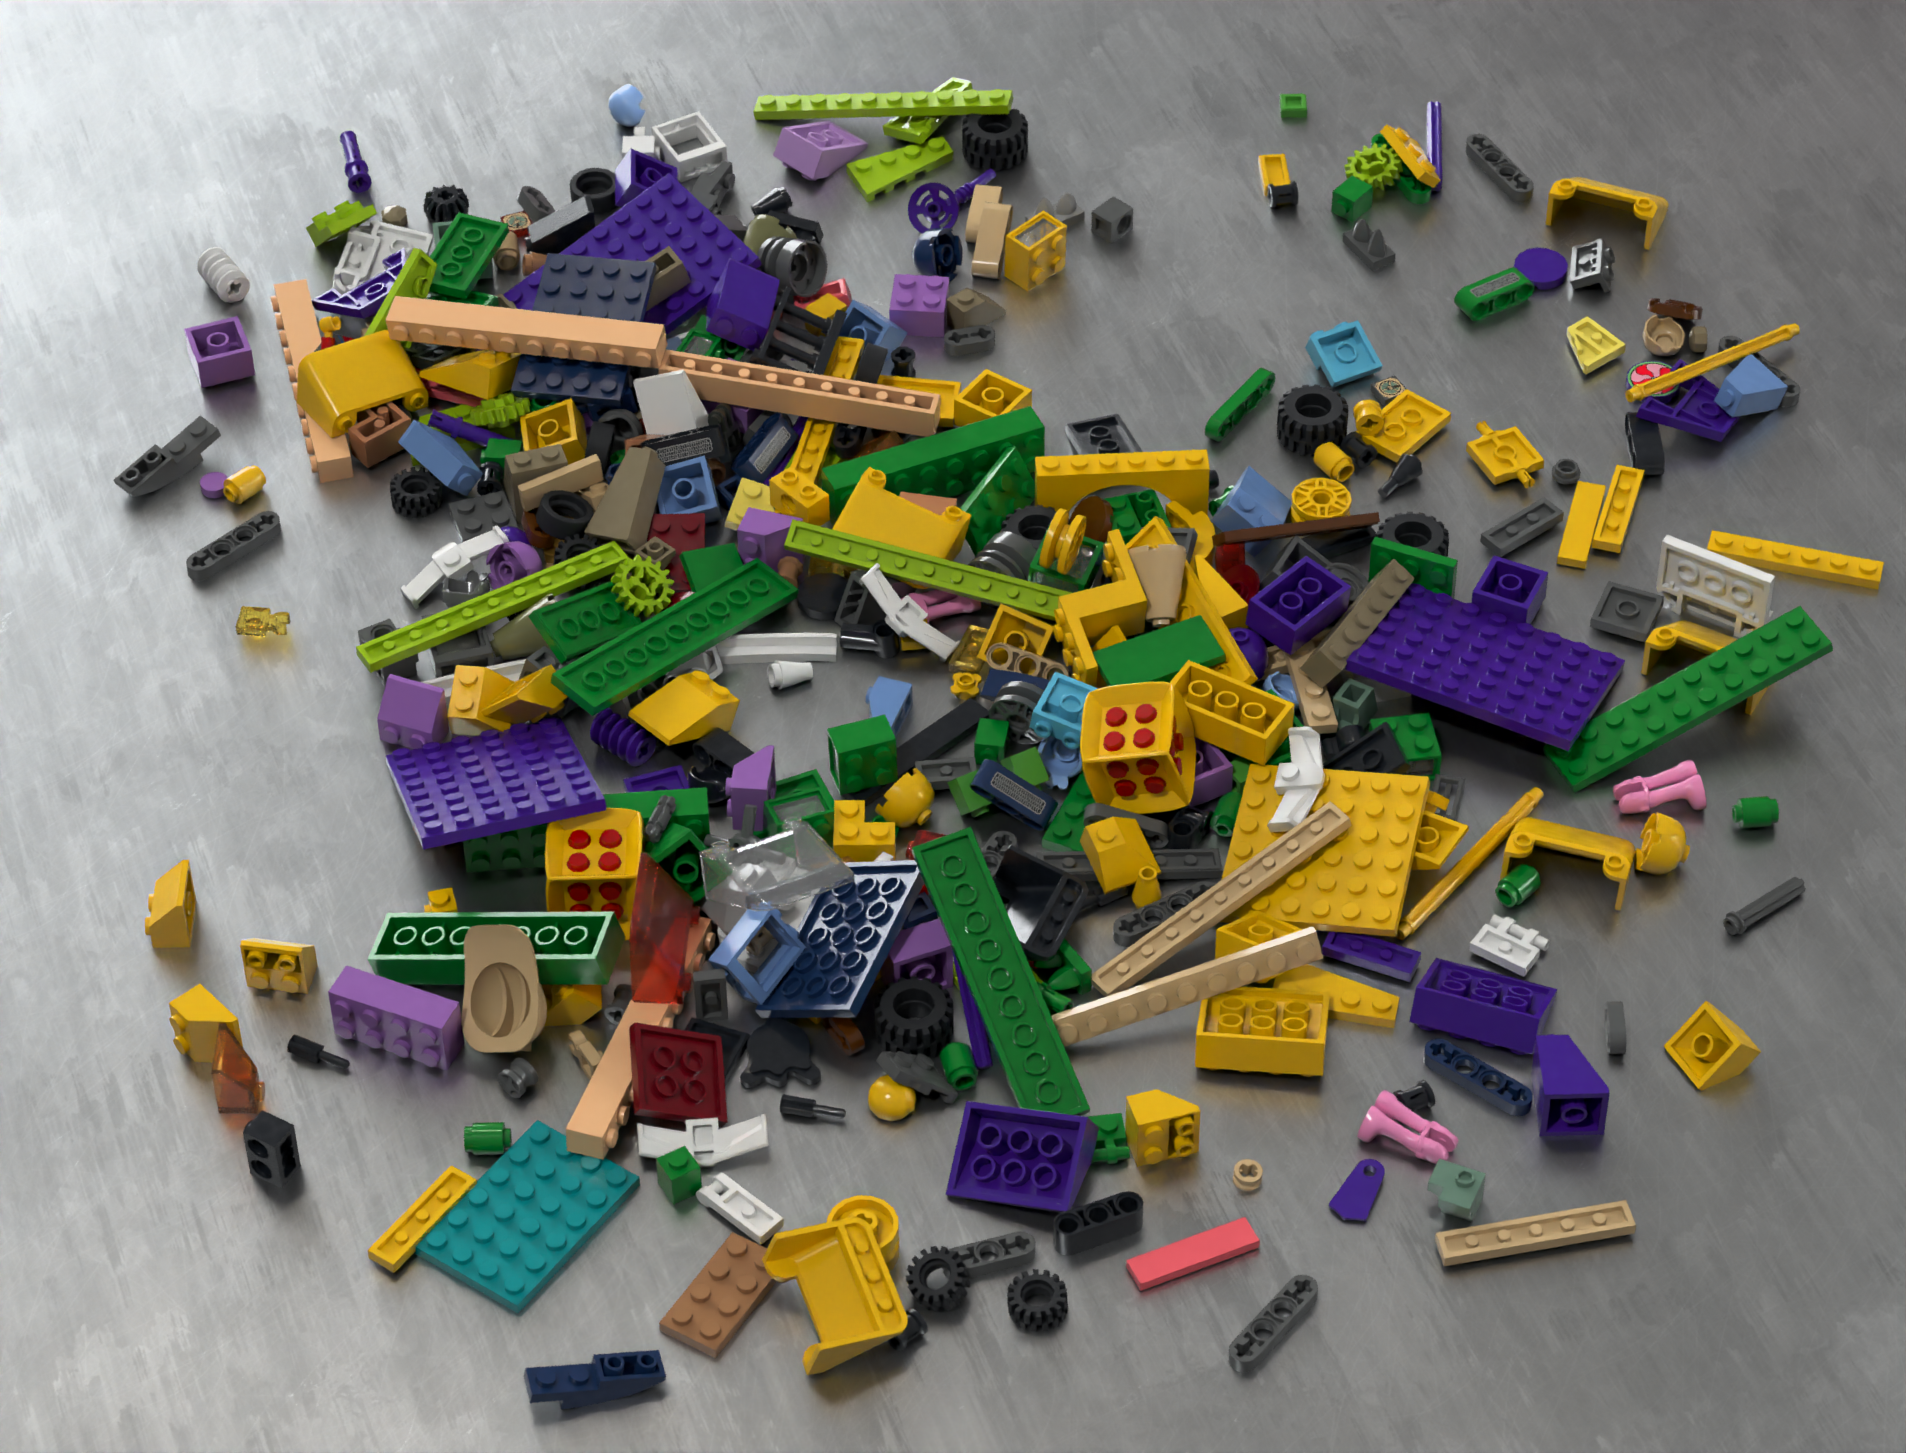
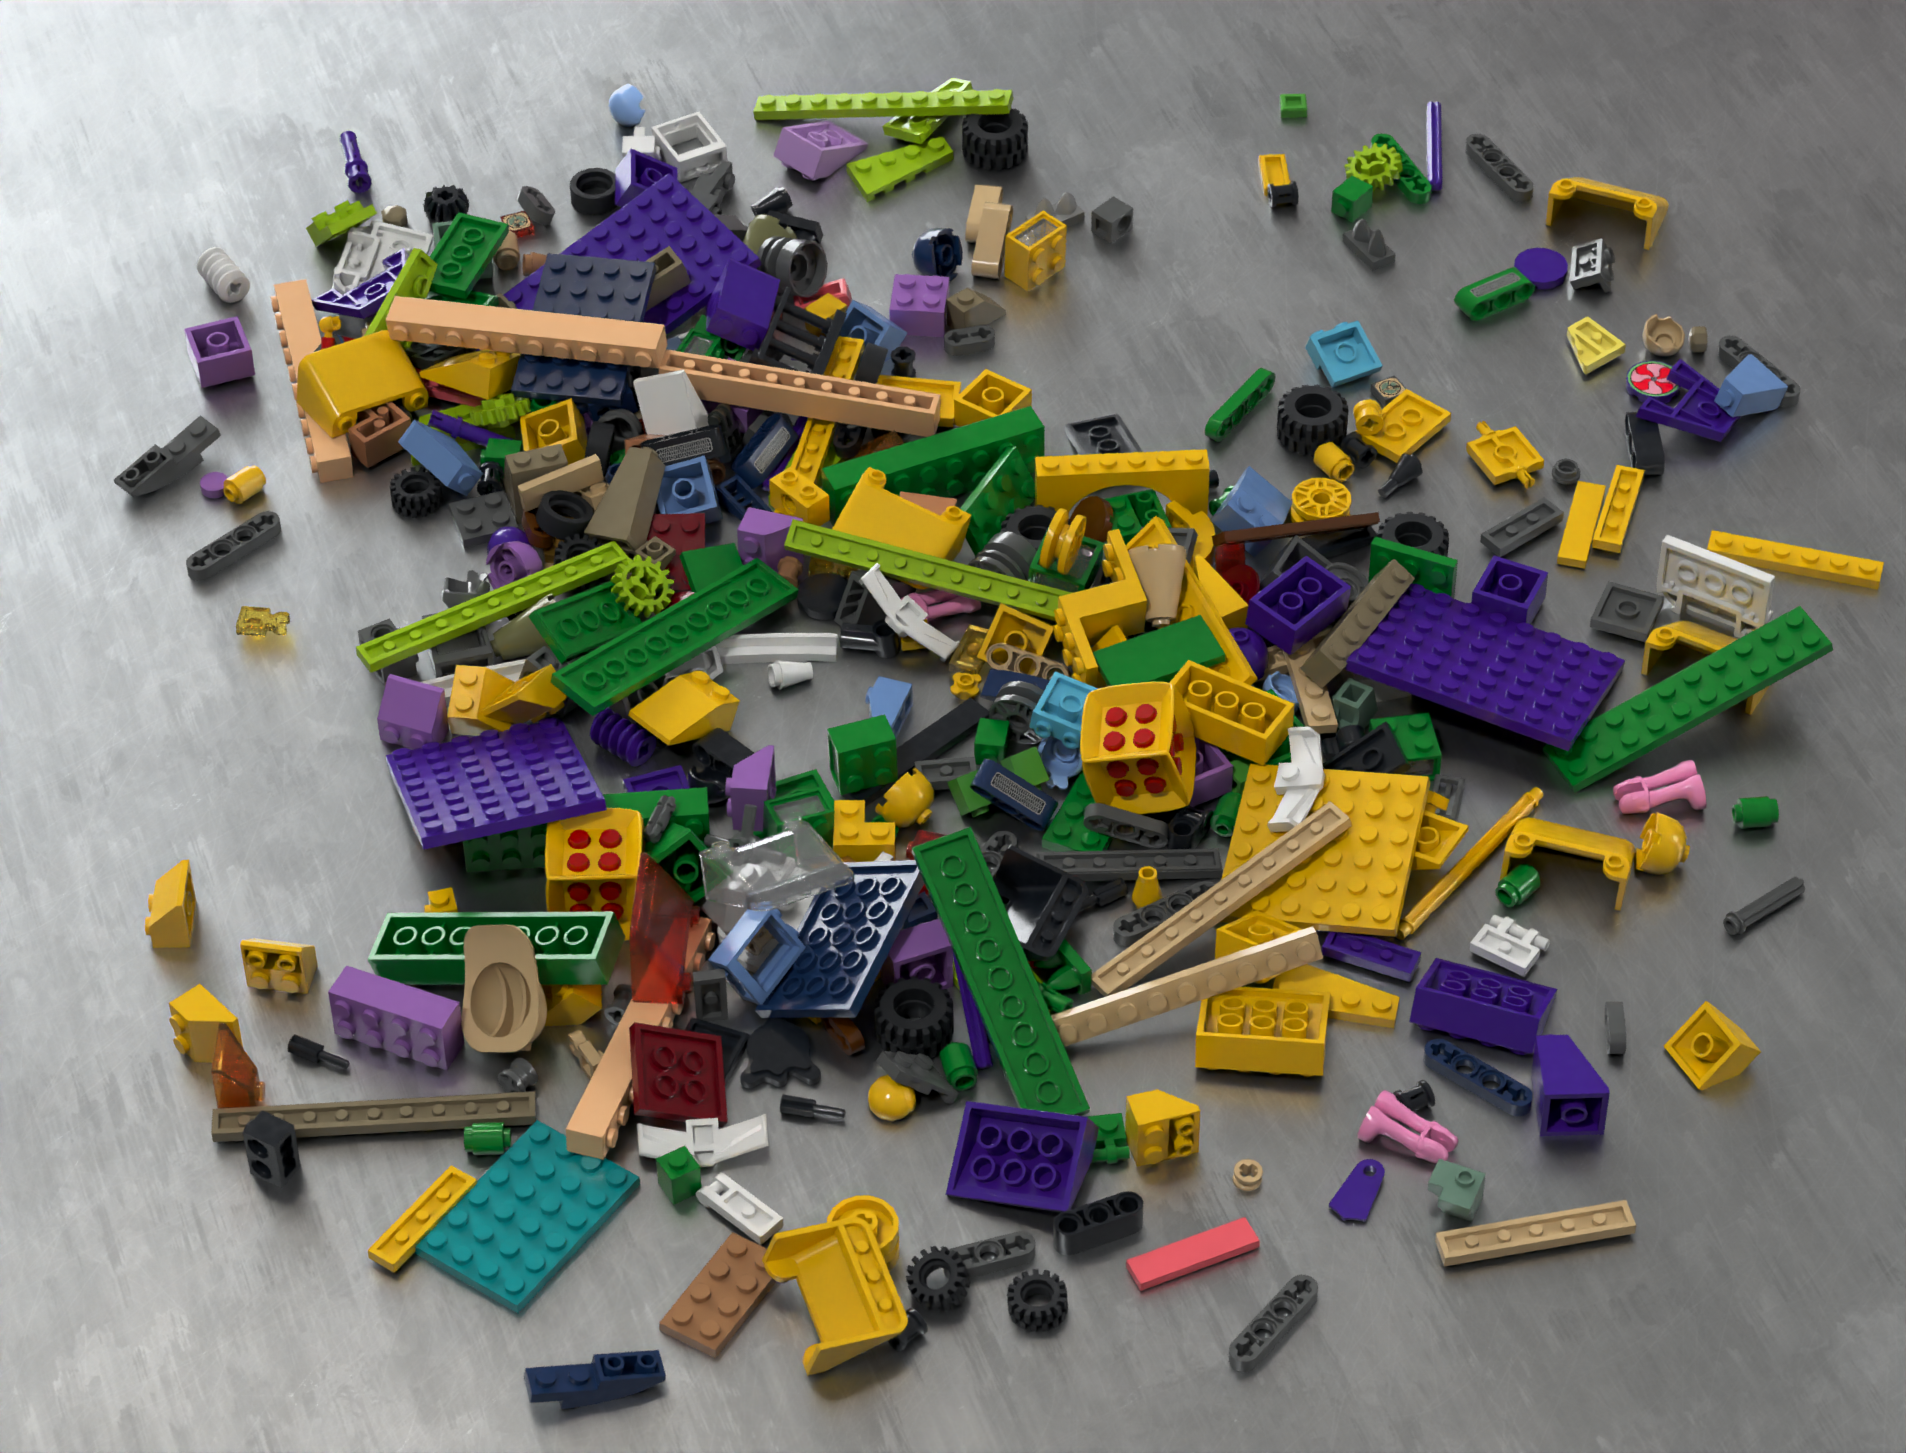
(383, 1115): none -> dark tan plate
(452, 562): white plate -> none
(561, 228): black slope -> none
(748, 495): light yellow wing -> none
(939, 206): dark purple dish -> none
(1117, 852): yellow slope -> none
(1411, 154): yellow wing -> none
(1675, 309): reddish brown tile -> none
(1712, 362): yellow piece -> none

